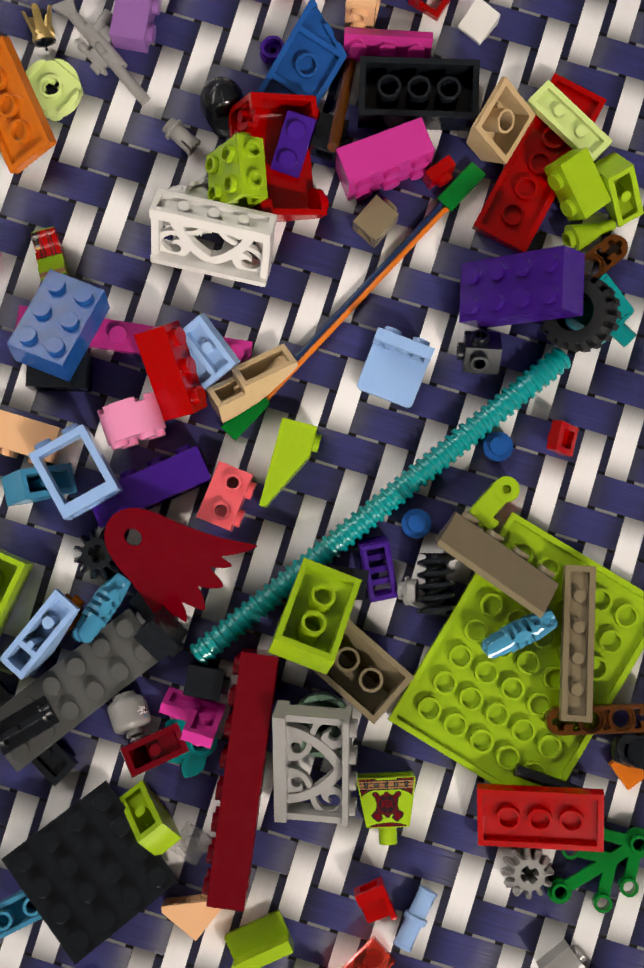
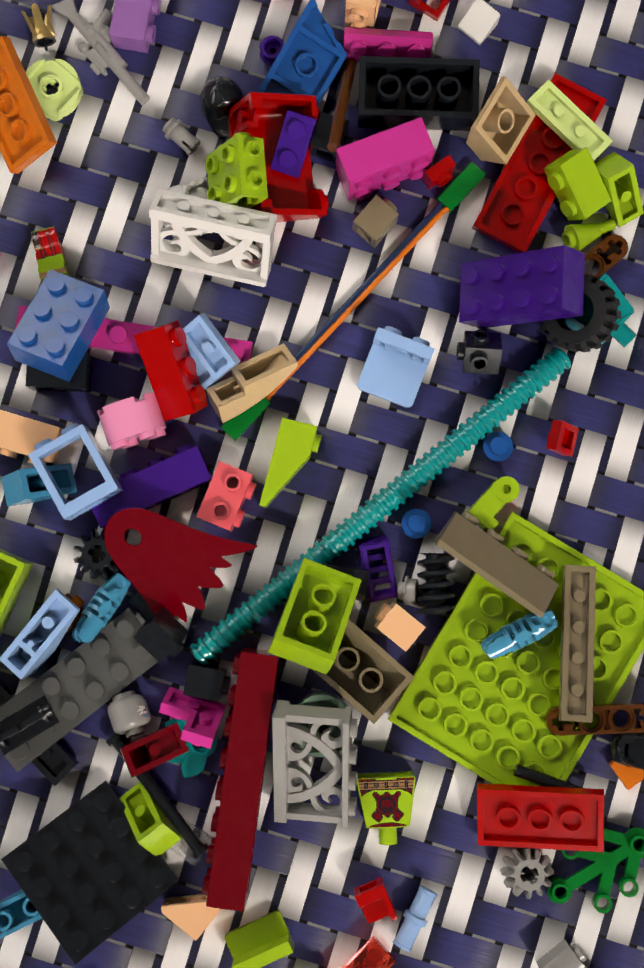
(164, 803): none -> black bar
(398, 625): none -> light nougat brick

